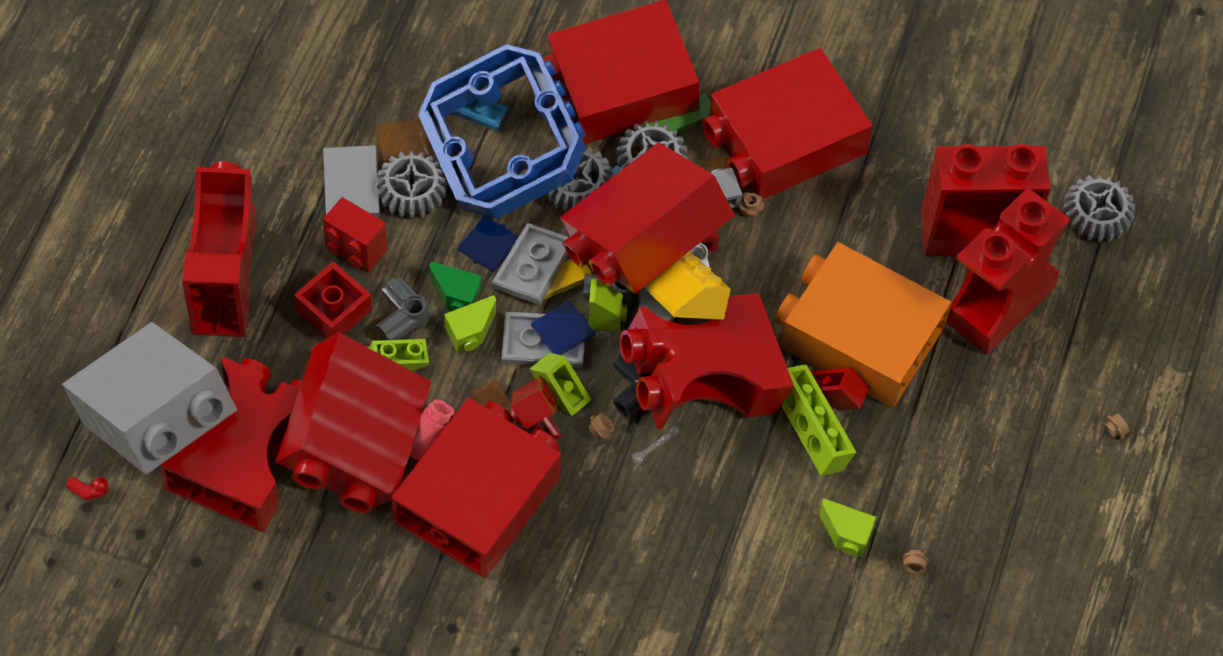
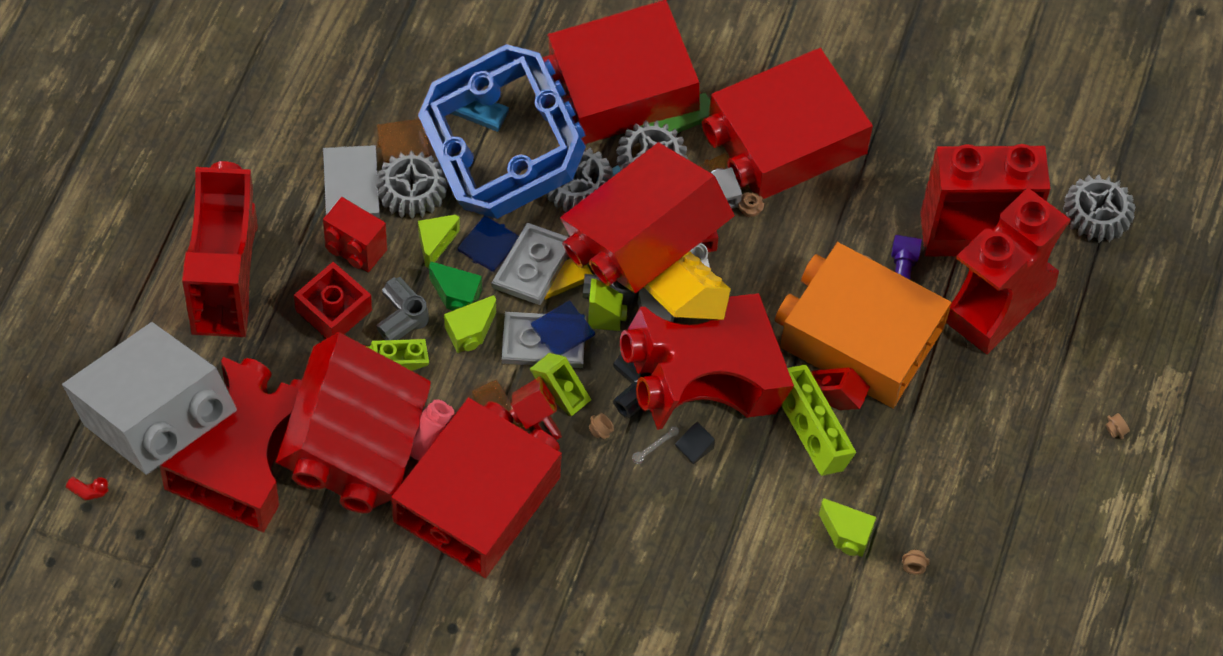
(436, 235): none -> lime slope
(695, 443): none -> black slope
(905, 254): none -> dark purple pin

